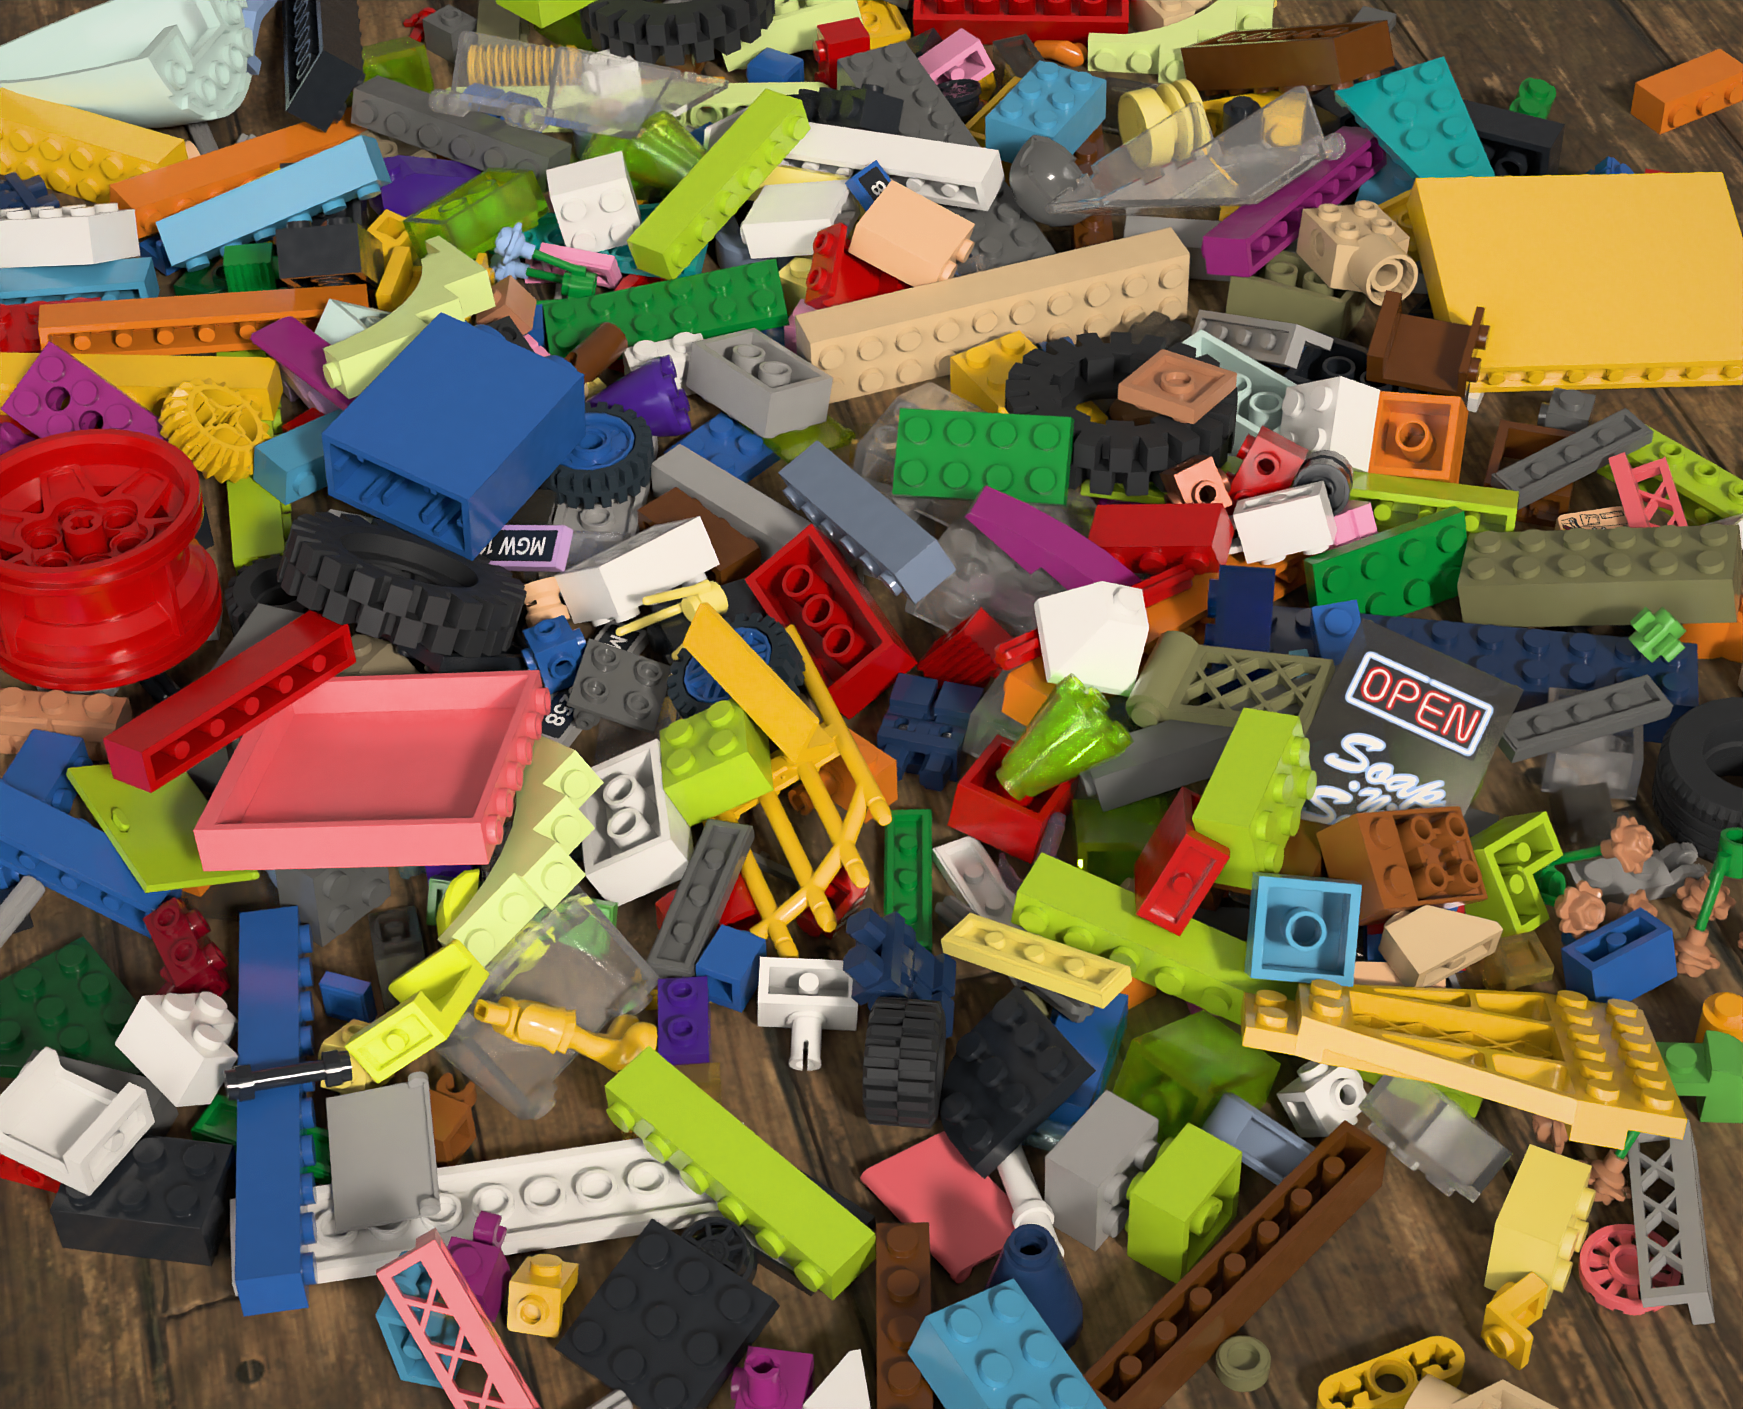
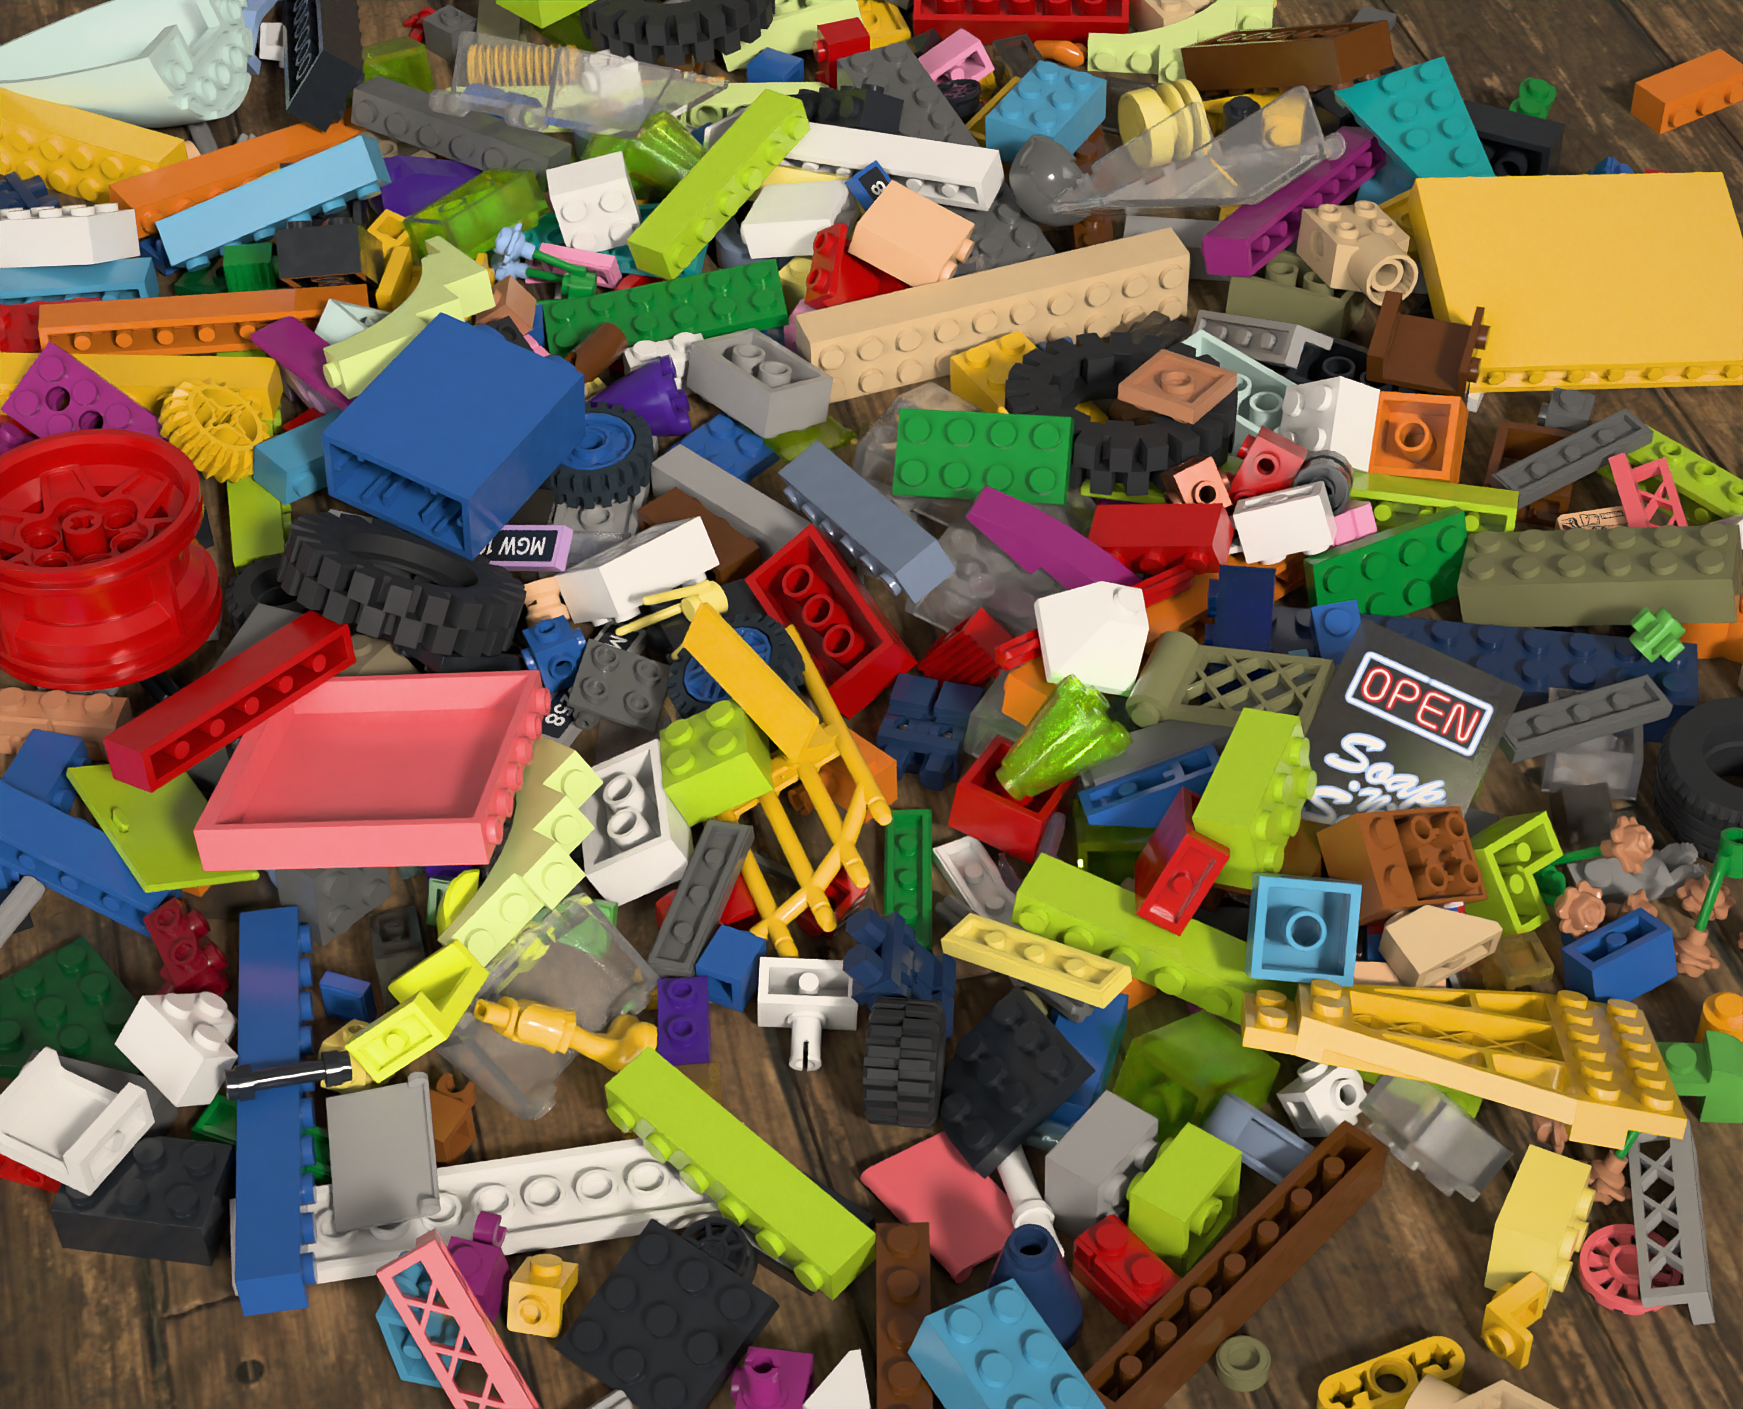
(271, 42): none -> white bracket
(1121, 1270): none -> red brick
(1147, 794): none -> blue slope

